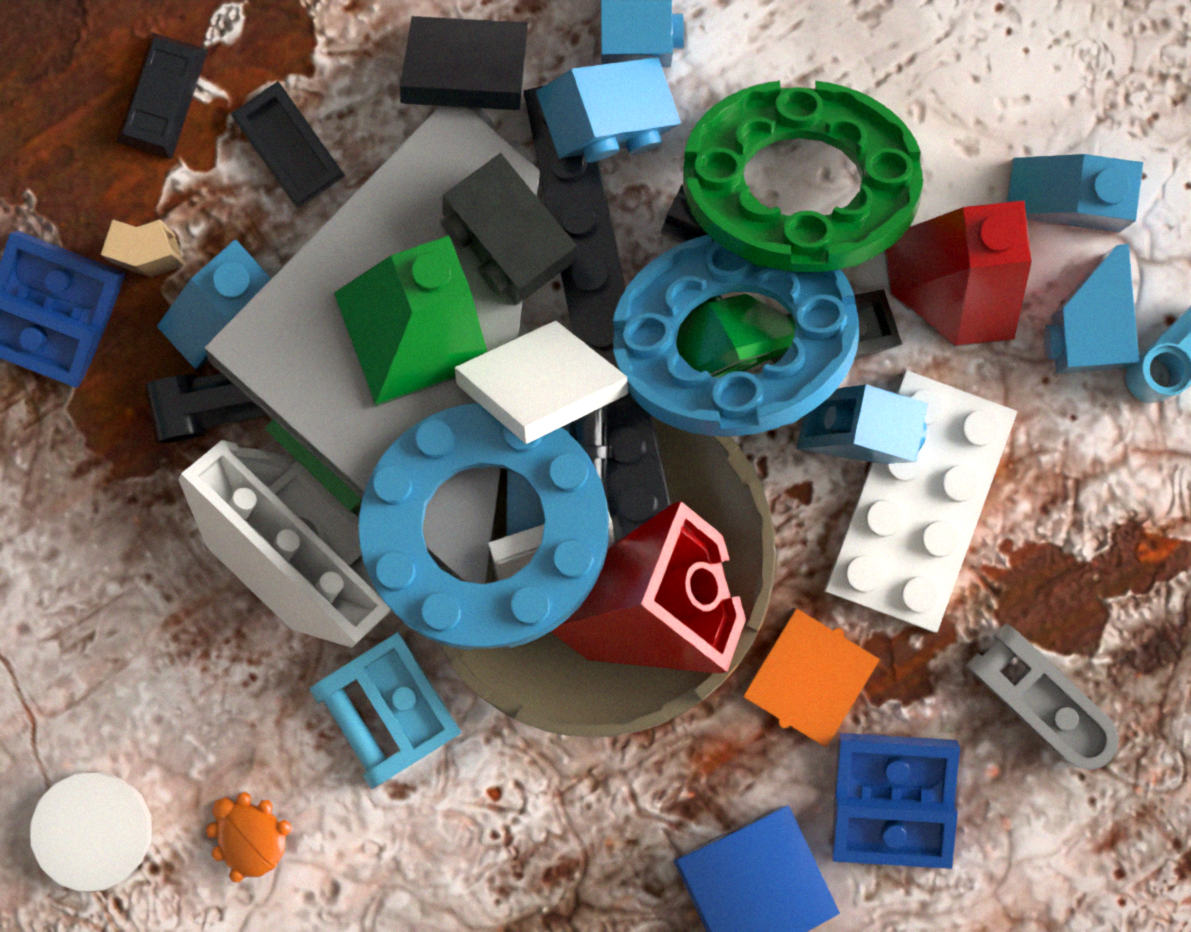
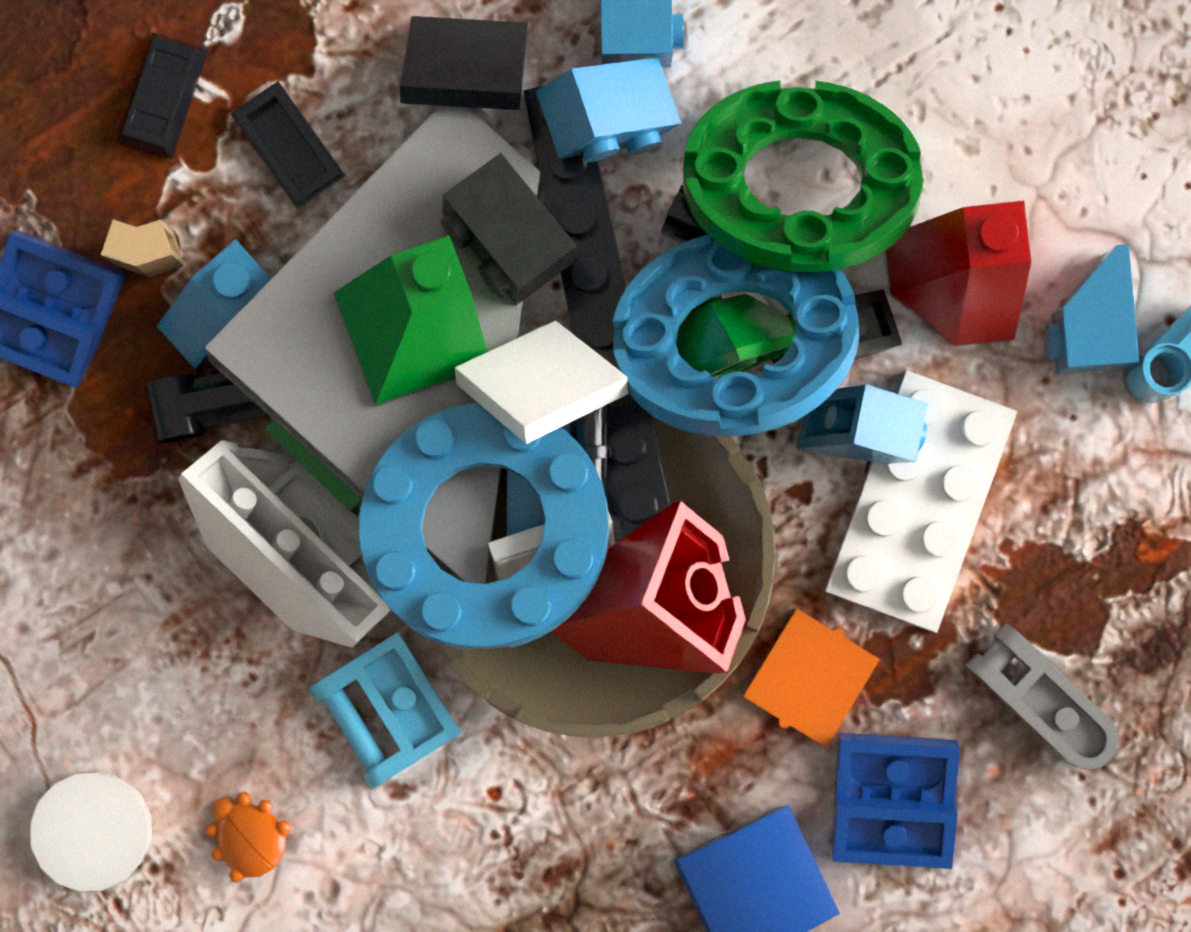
(1077, 190): dark azure slope -> none

